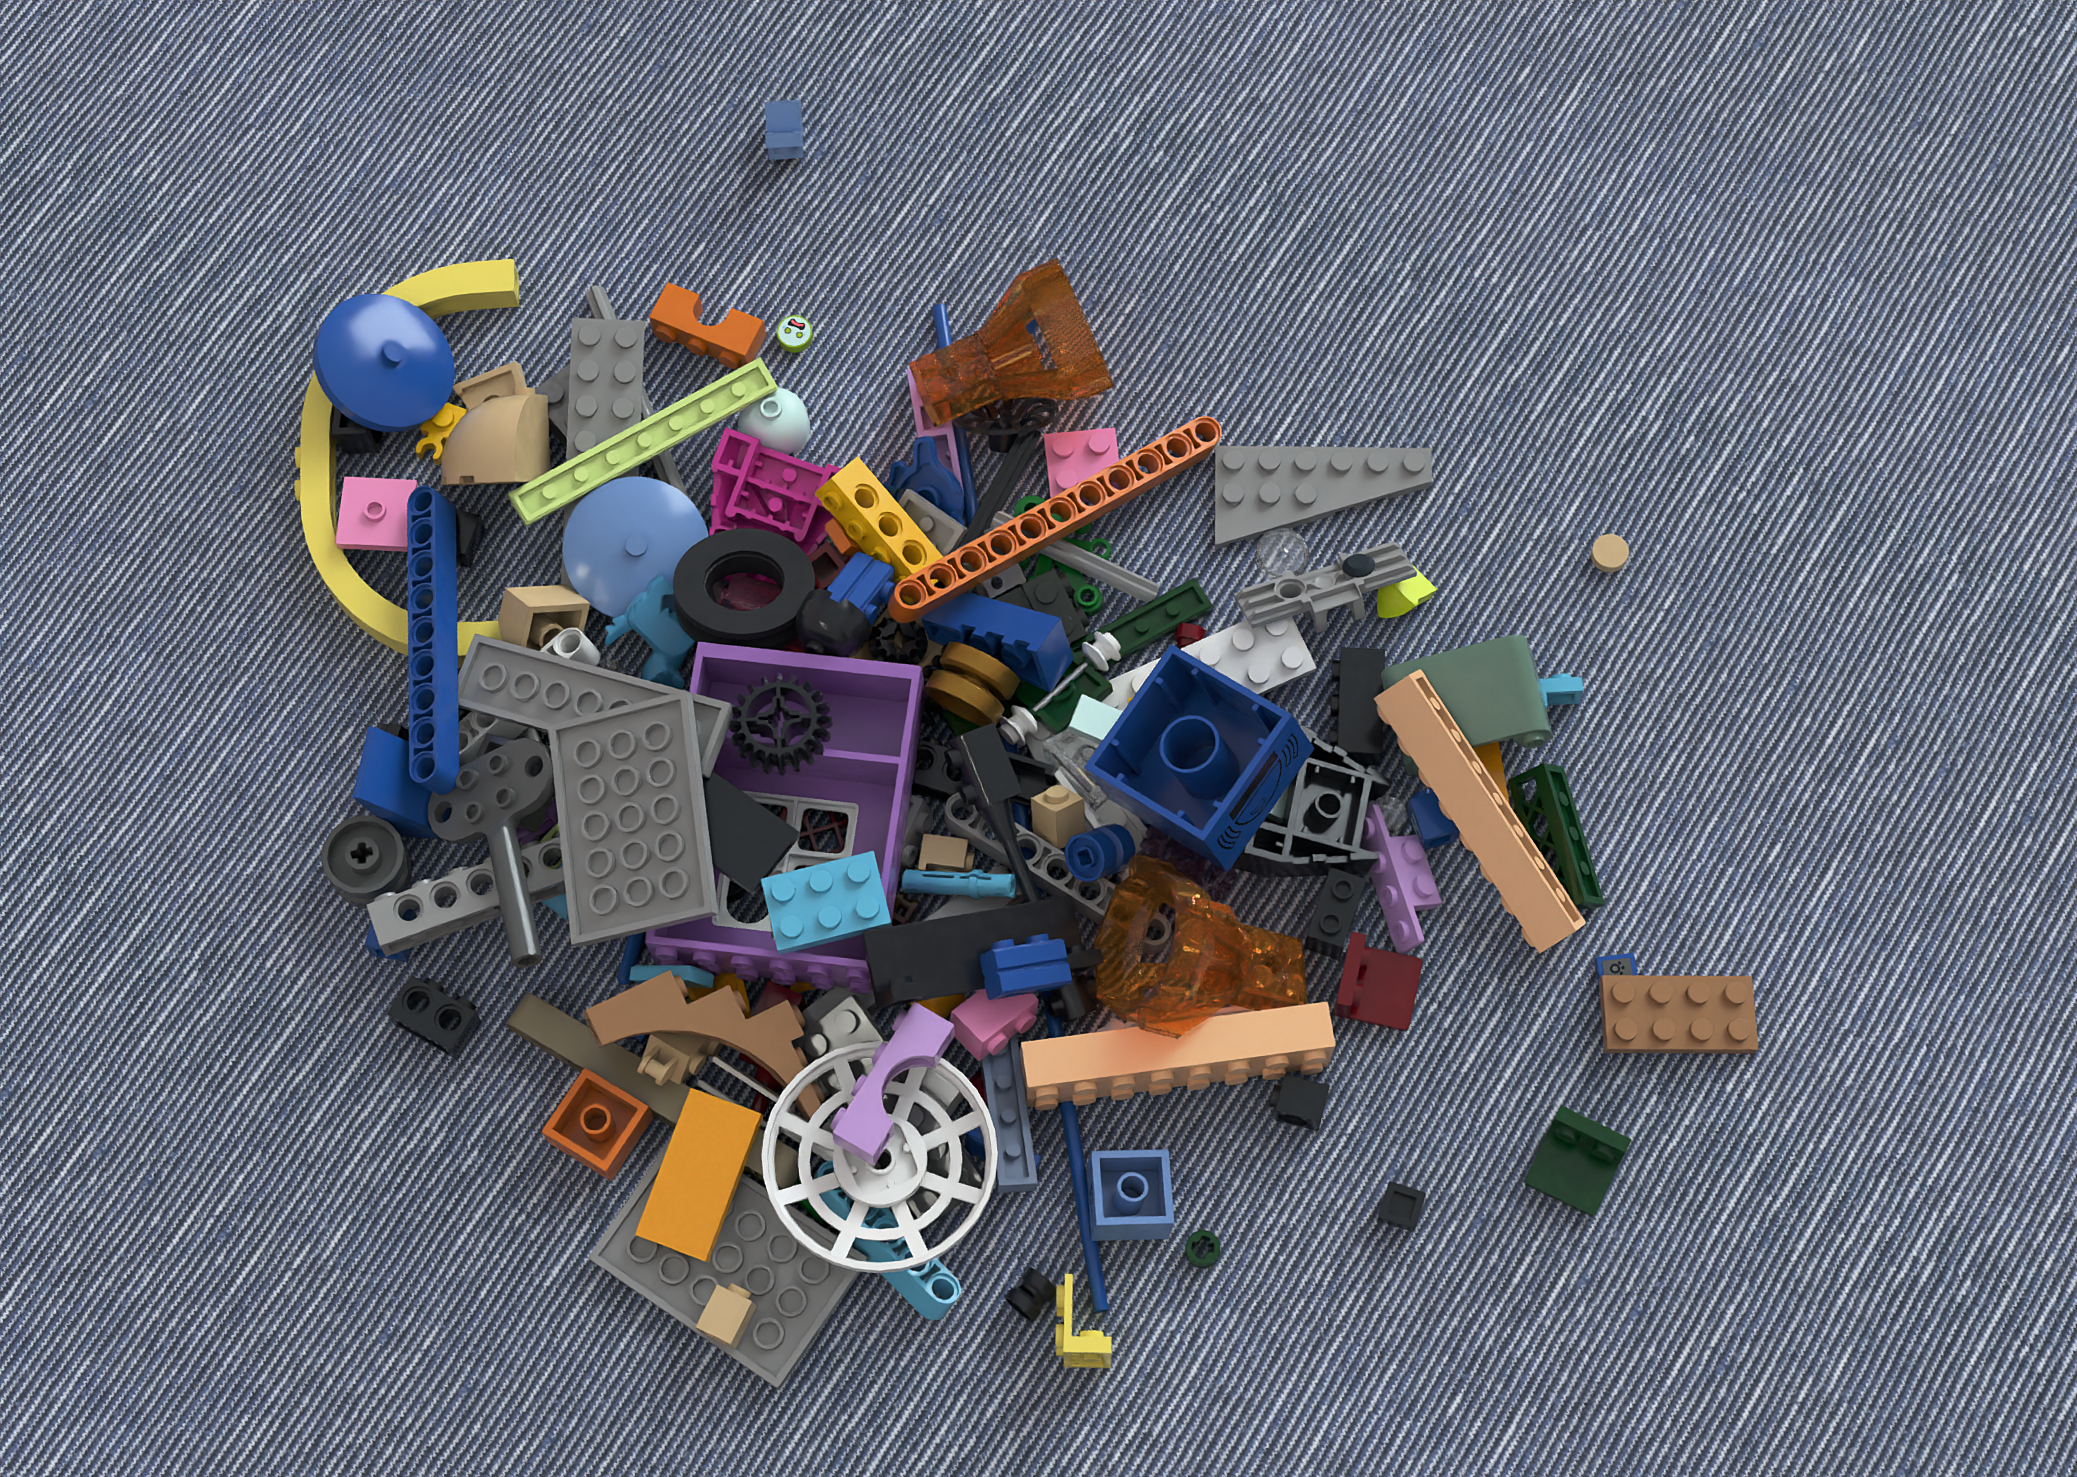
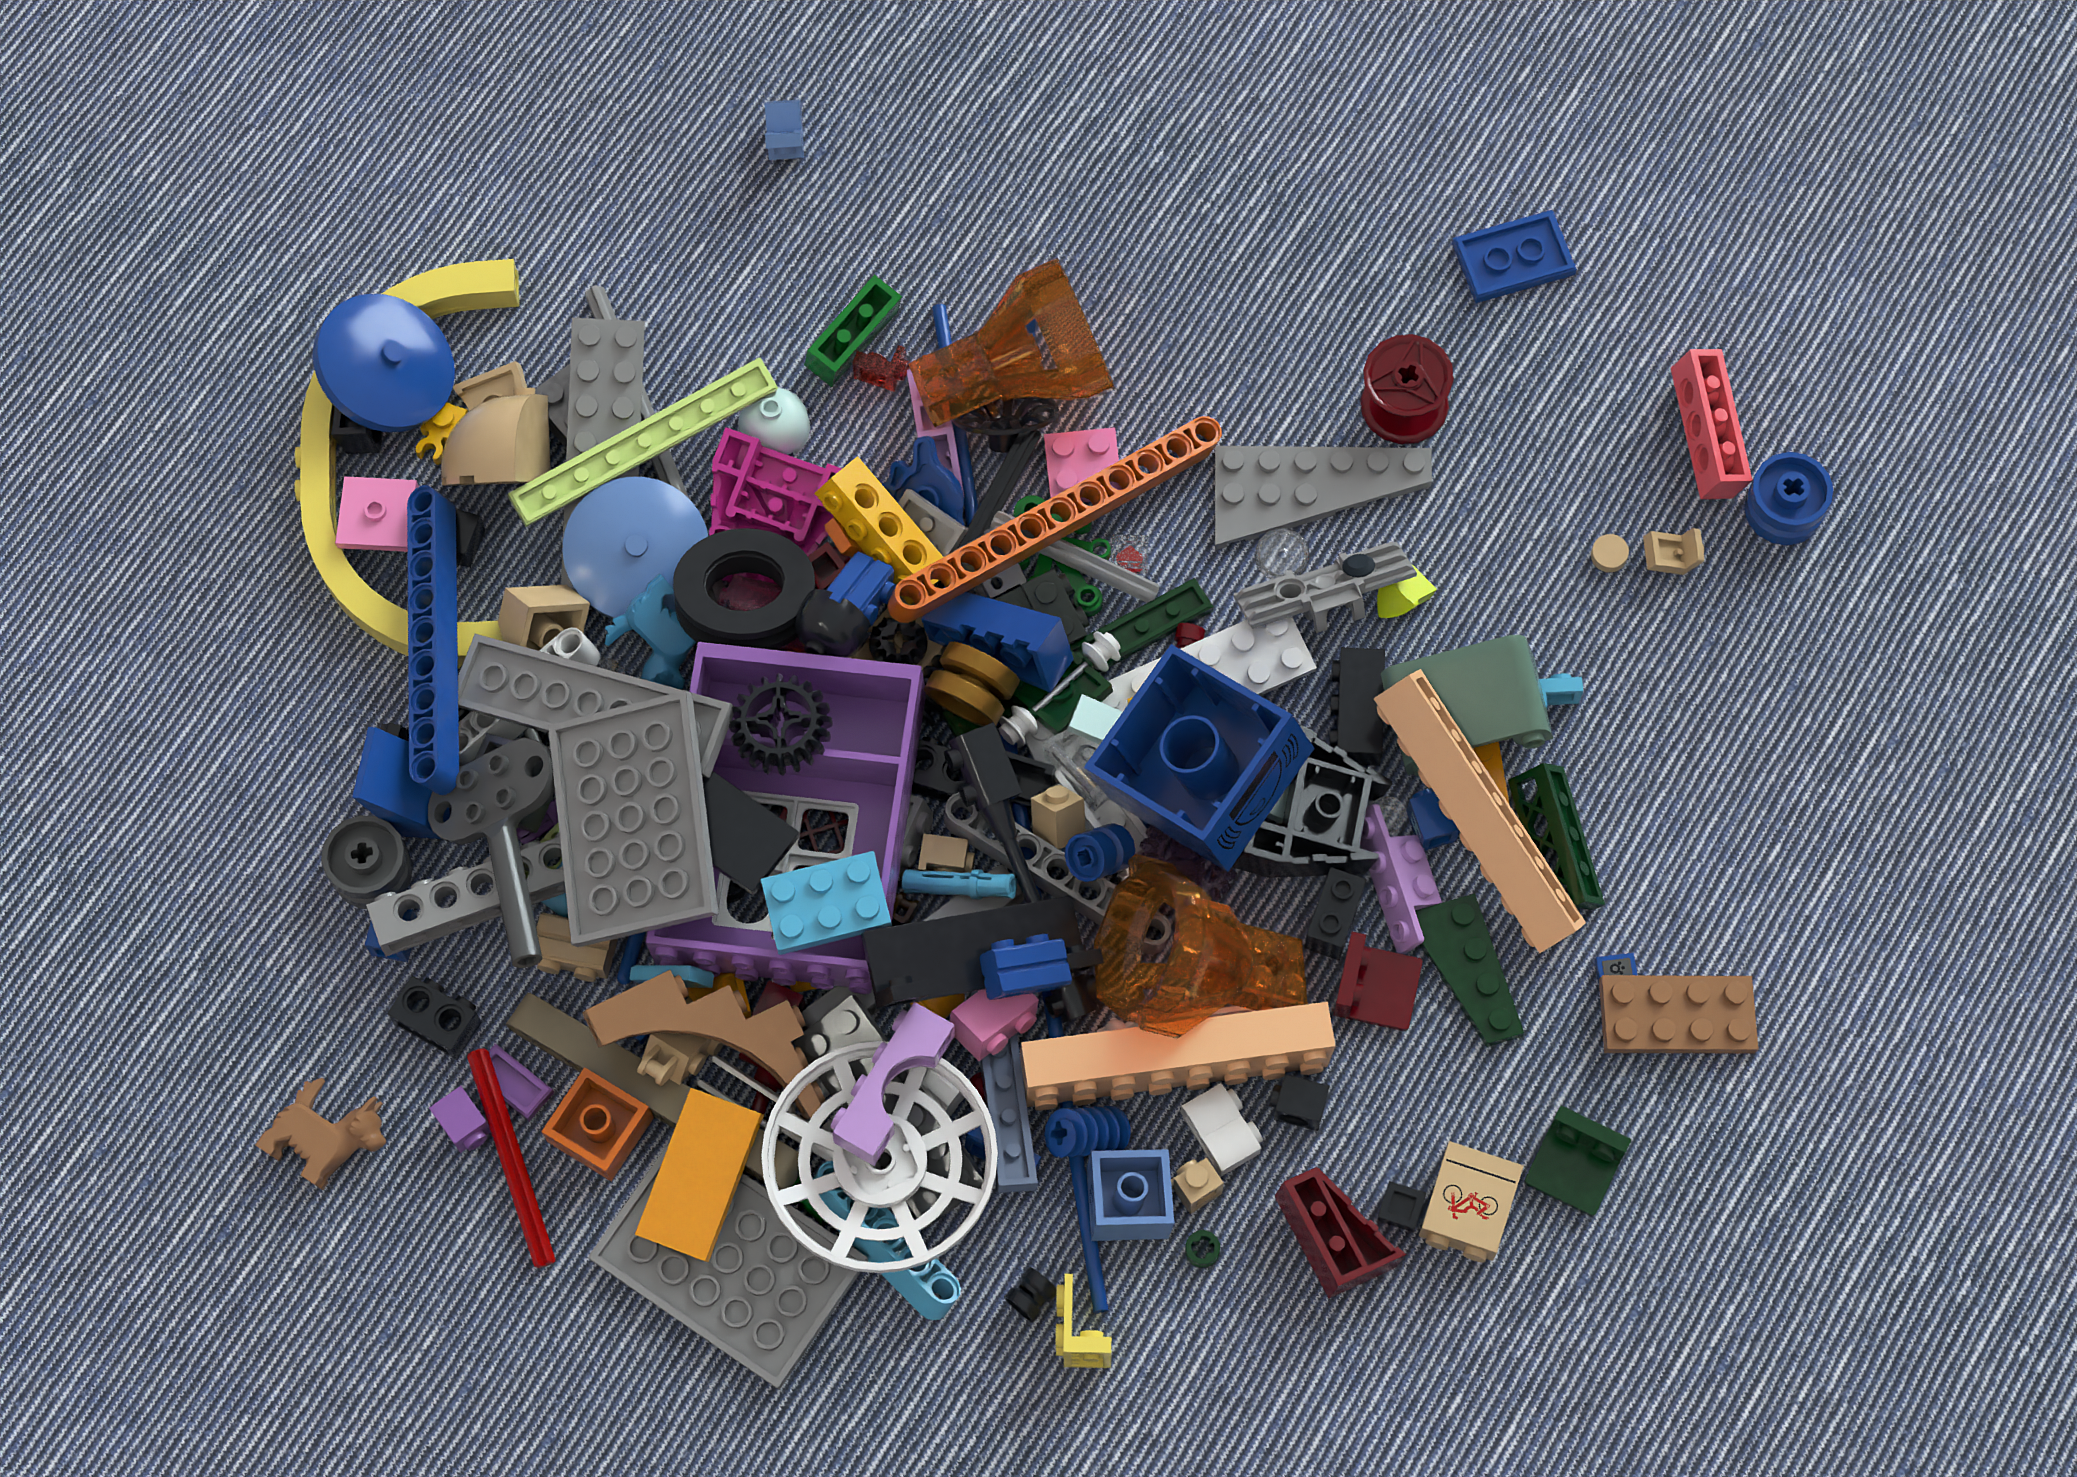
(318, 1140): none -> medium nougat animal
(461, 1120): none -> medium lavender brick
(511, 1158): none -> red axle
(518, 1085): none -> medium lavender tile
(558, 953): none -> tan brick
(727, 1315): tan brick -> none
(731, 342): orange arch -> none
(794, 334): tile -> none
(852, 330): none -> green brick
(878, 371): none -> clear red bracket
(1085, 1130): none -> blue piece
(1130, 552): none -> clear tile
(1197, 1184): none -> tan brick
(1221, 1128): none -> white brick
(1334, 1234): none -> dark red wedge
(1406, 389): none -> dark red piece
(1469, 966): none -> dark green wing
(1470, 1202): none -> tan panel
(1514, 256): none -> blue tile
(1673, 552): none -> tan bracket
(1711, 424): none -> coral brick
(1788, 498): none -> blue wheel

